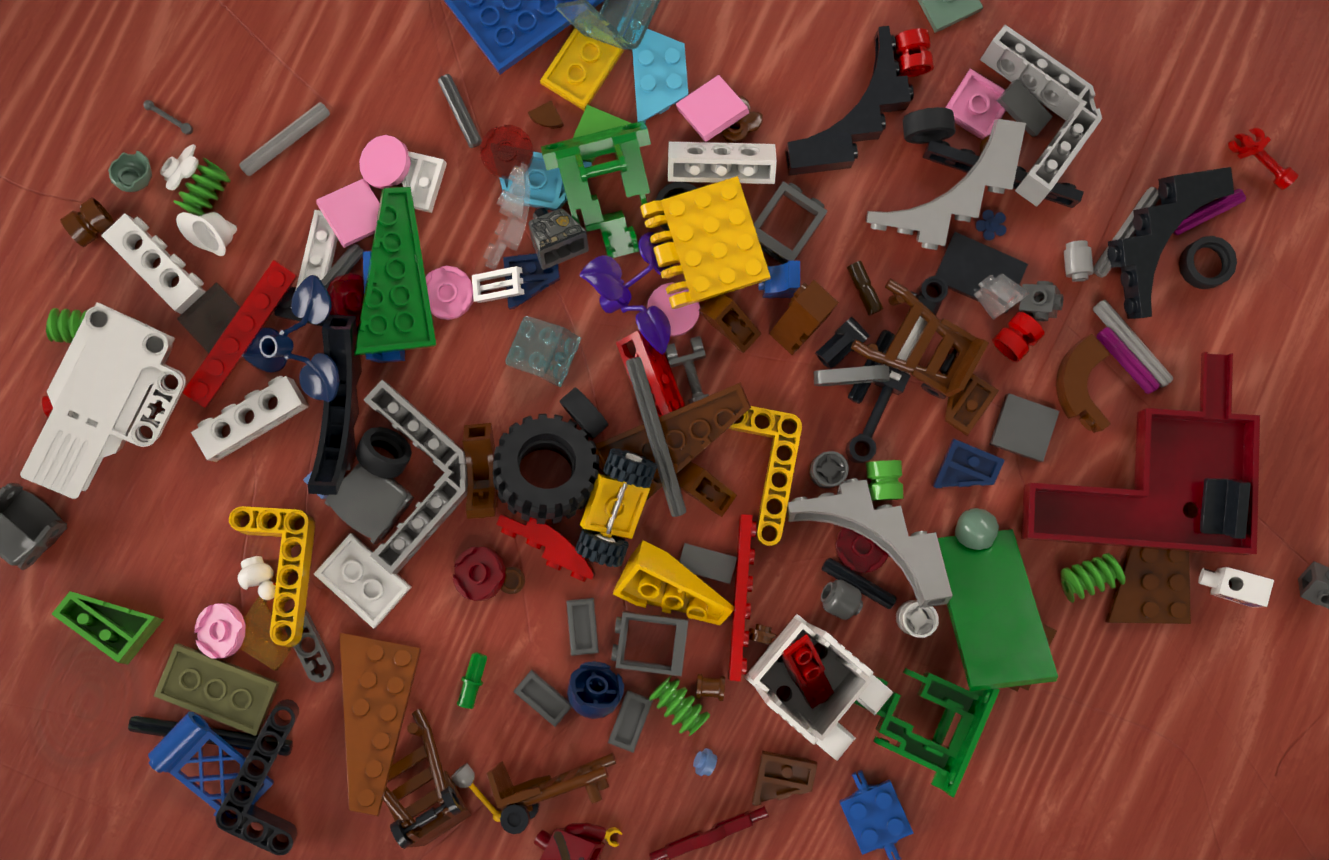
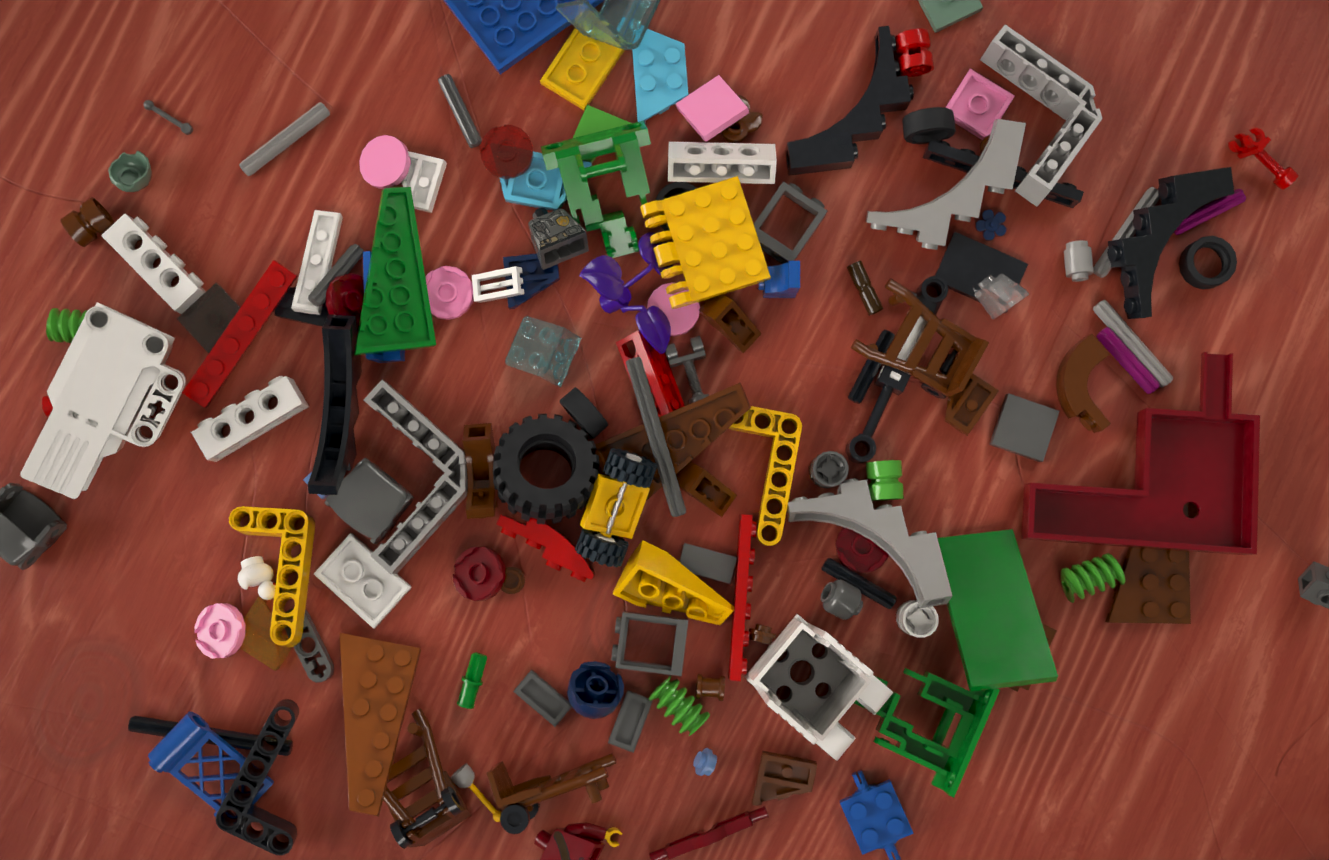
(107, 626): bright green wedge -> none
(176, 169): white plate -> none
(203, 188): bright green piece -> none
(207, 231): white piece -> none
(216, 689): olive plate -> none
(272, 349): dark blue plant -> none
(351, 212): bright pink tile -> none
(378, 464): black tyre -> none
(515, 205): clear slope -> none
(546, 116): reddish brown tile -> none
(582, 626): dark grey tile -> none
(805, 314): reddish brown wedge -> none
(807, 671): red slope -> none
(840, 344): black piece -> none
(851, 375): dark grey beam -> none
(967, 467): dark blue wing -> none
(976, 529): sand green hair -> none
(1020, 334): red wheel -> none
(1024, 108): dark grey tile -> none
(1042, 302): dark grey brick -> none
(1225, 507): black panel -> none
(1245, 589): white torso -> none

